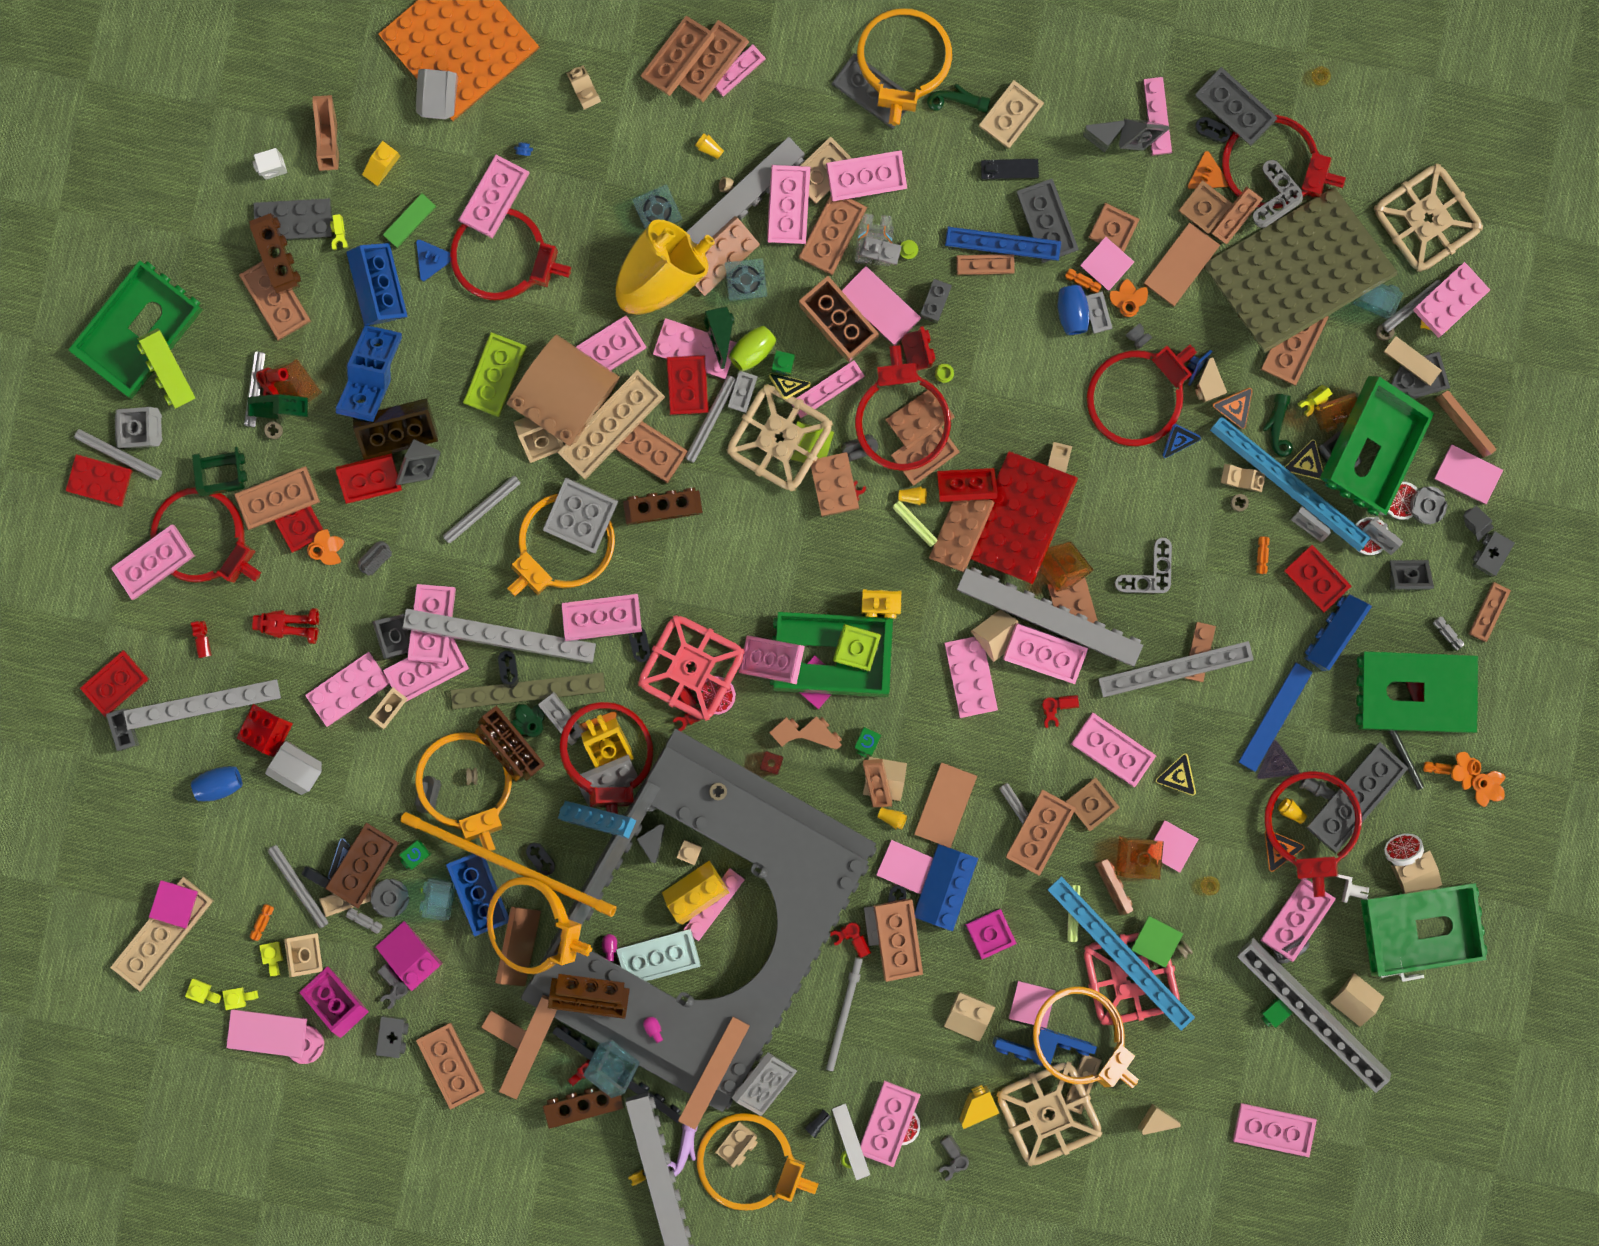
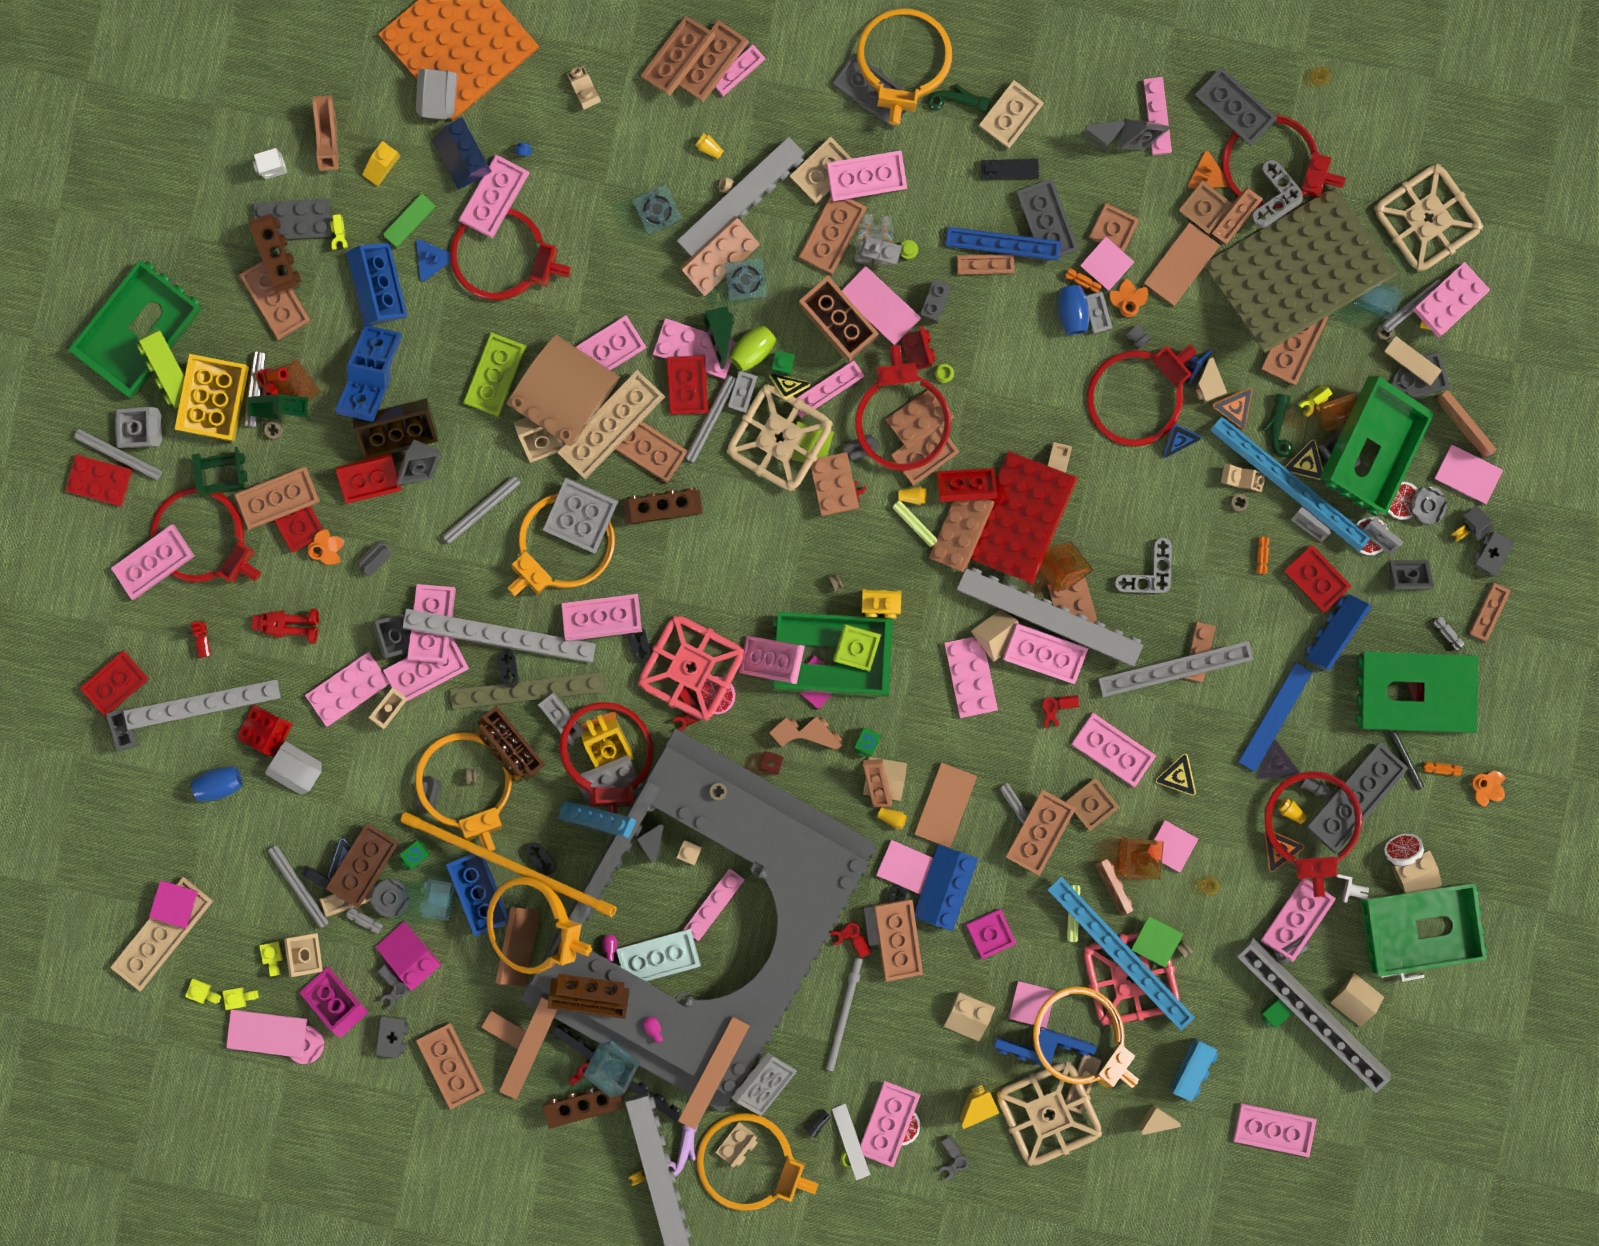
(211, 397): none -> yellow slope
(261, 922): orange axle -> none
(461, 154): none -> dark blue slope
(528, 717): dark green plate -> none
(660, 268): yellow windscreen -> none
(695, 893): yellow slope -> none
(788, 204): bright pink plate -> none
(836, 582): none -> dark tan bush
(1193, 1070): none -> dark azure slope
(1210, 134): black beam -> none
(1460, 533): none -> yellow bush
(1465, 769): orange plate -> none

